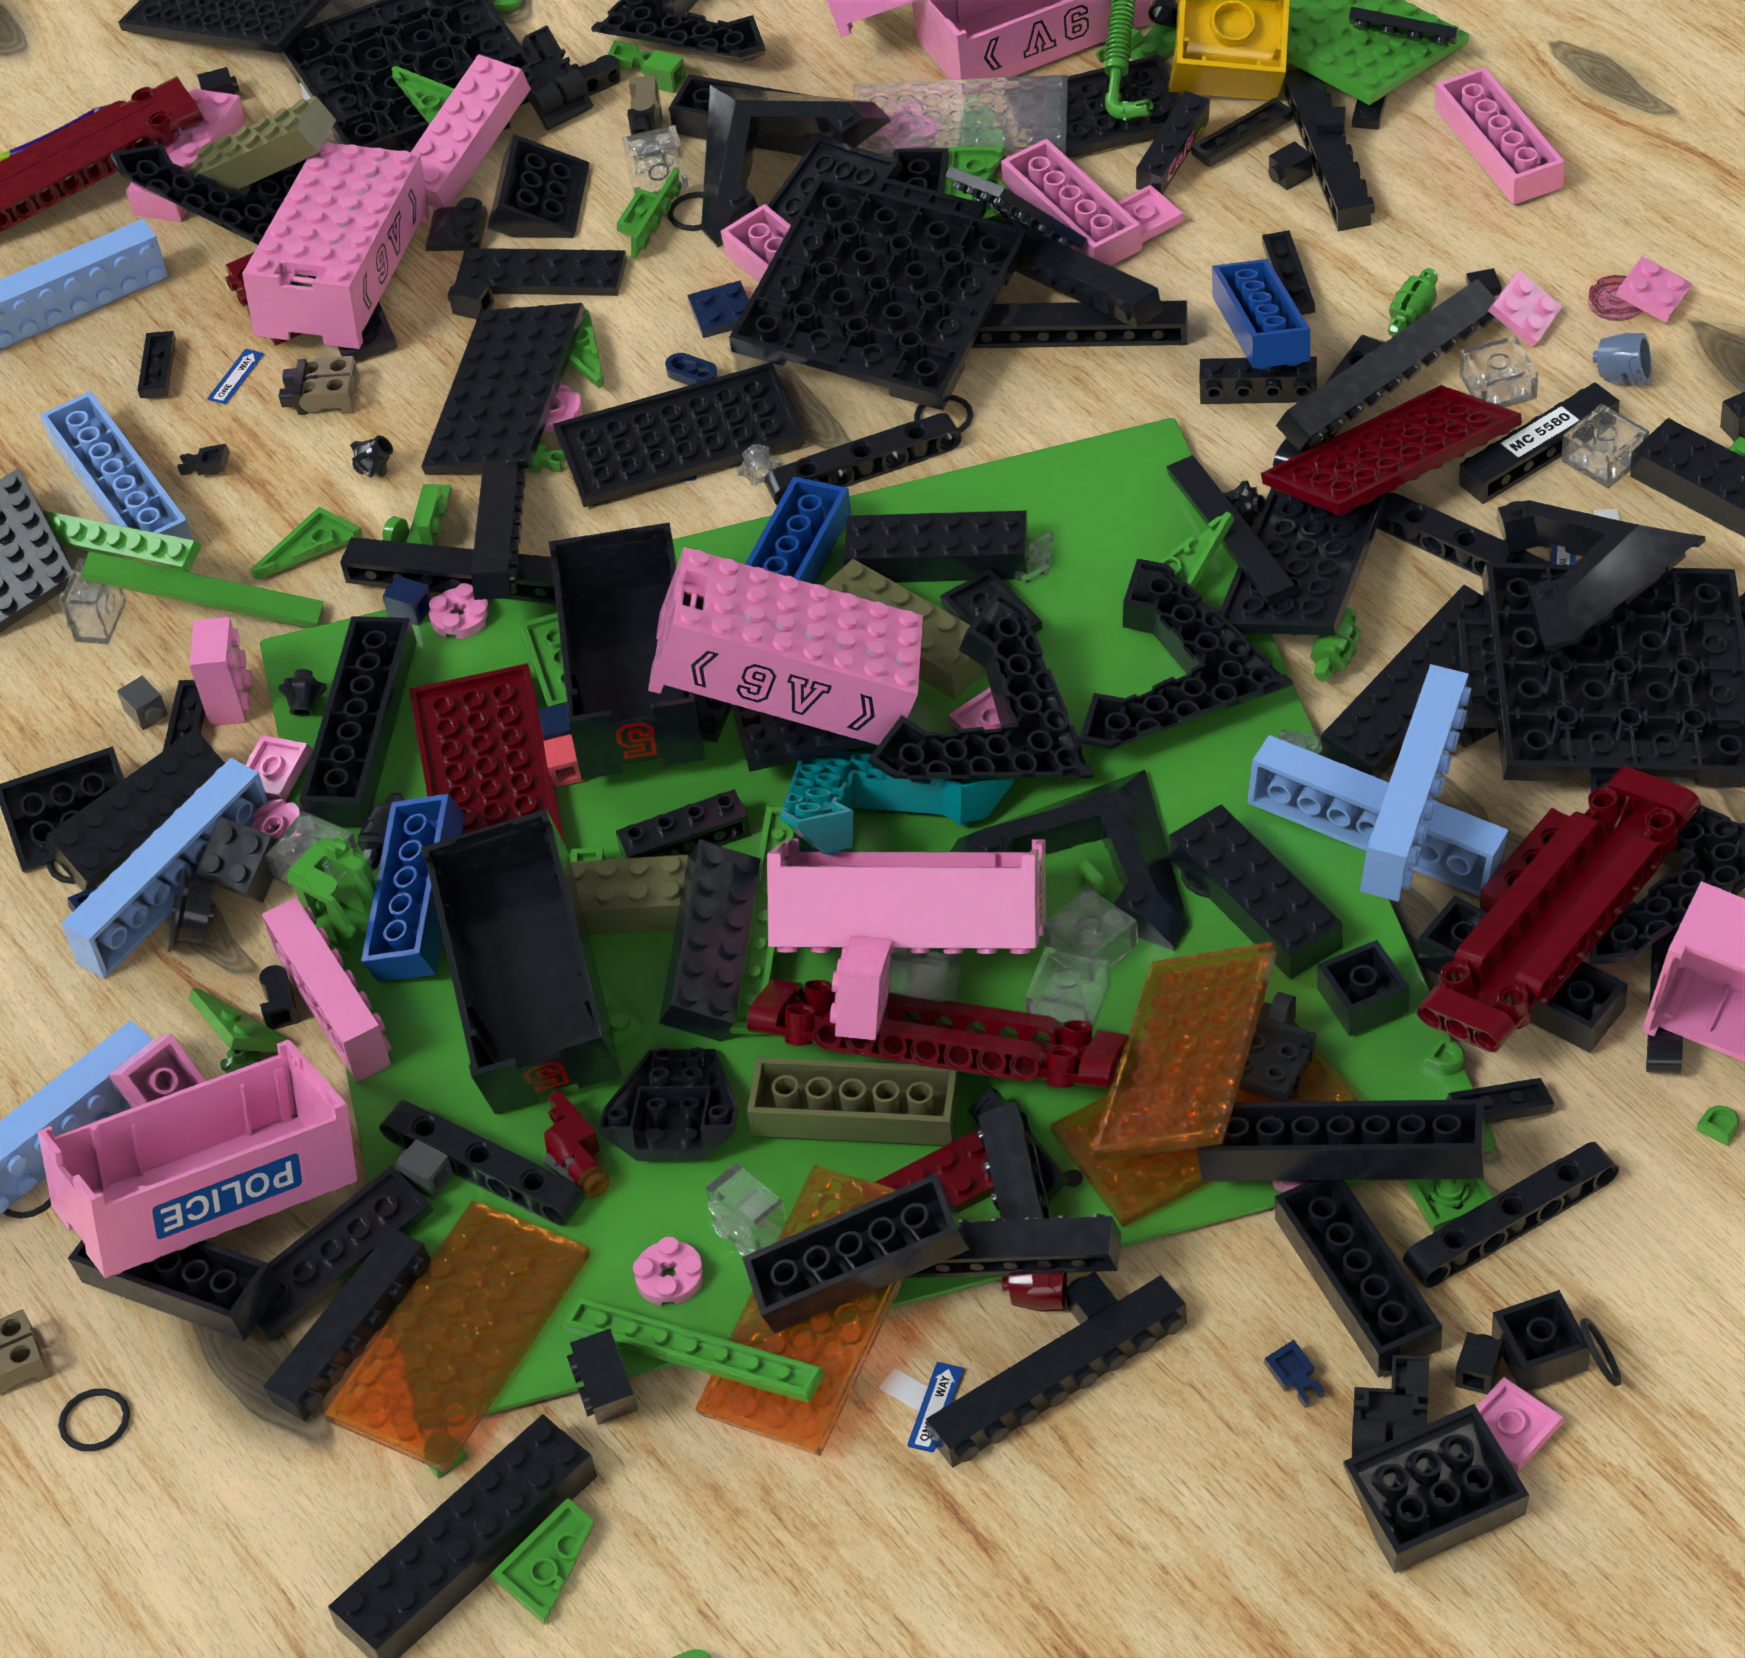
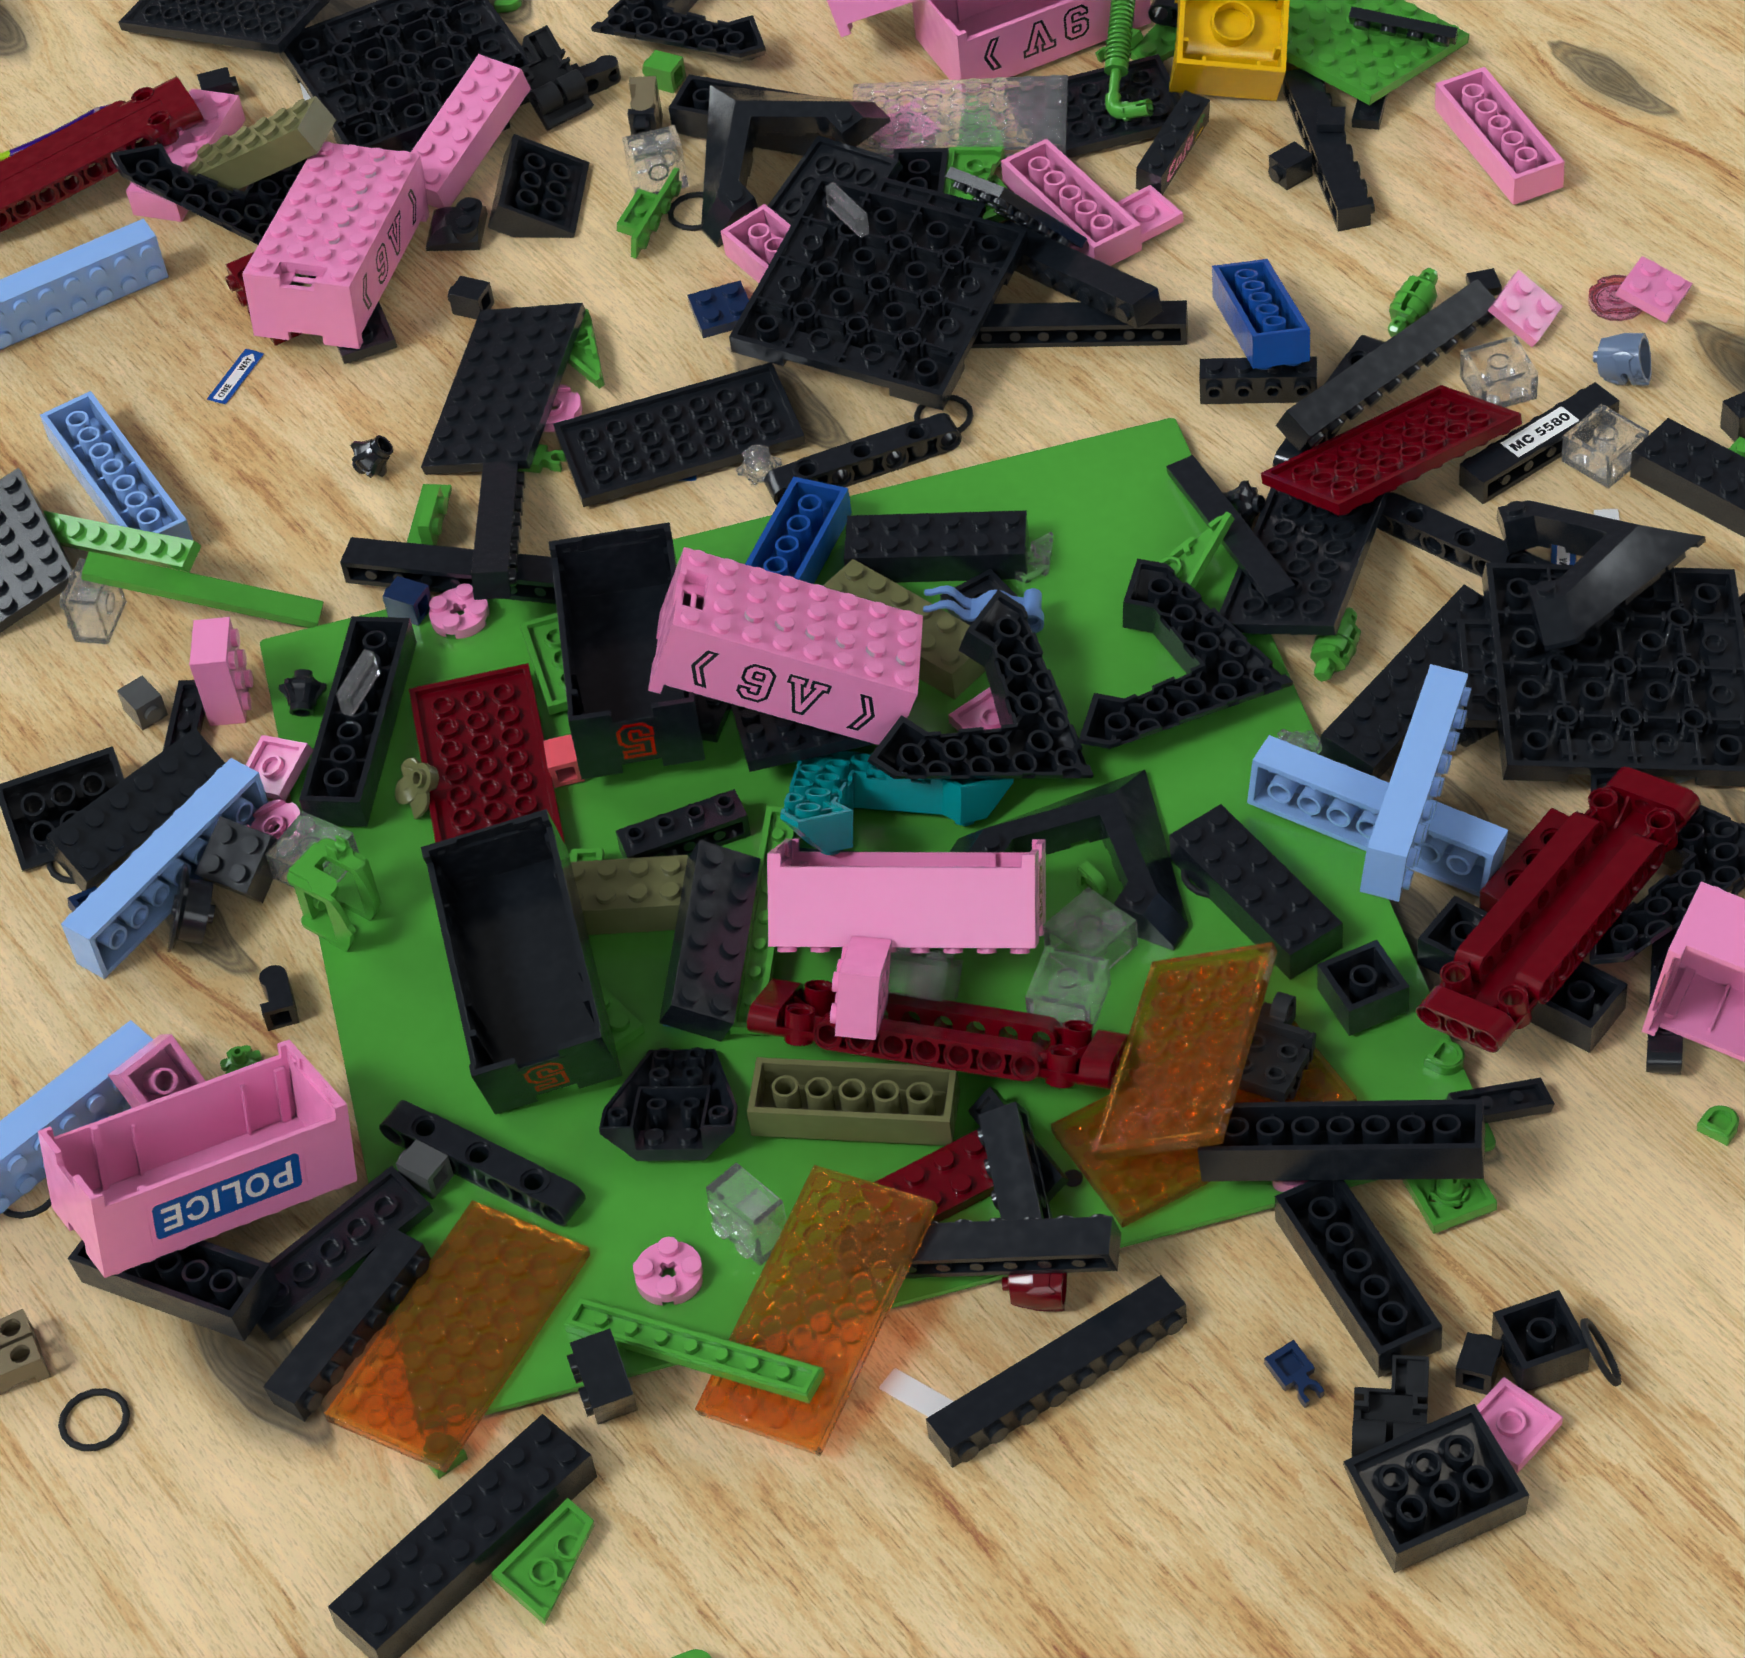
(156, 364): black plate -> none
(207, 461): black plate -> none
(233, 1026): bright green wing -> none
(313, 537): bright green wing -> none
(321, 385): dark tan hips -> none
(328, 989): bright pink brick -> none
(358, 683): none -> clear tile
(374, 830): black piece -> none
(395, 529): bright green tile -> none
(403, 920): blue brick -> none
(415, 785): none -> olive plate
(424, 93): bright green wing -> none
(546, 270): black plate -> none
(554, 721): dark blue brick -> none
(572, 1148): dark red plate -> none
(628, 55): bright green plate -> none
(689, 369): dark blue plate -> none
(847, 210): none -> clear tile
(855, 1253): black brick -> none
(938, 1395): sticker -> none
(1031, 601): none -> medium blue flag
(1088, 1297): black brick -> none
(1241, 132): black plate -> none
(1287, 265): black plate -> none
(1491, 1226): black beam -> none

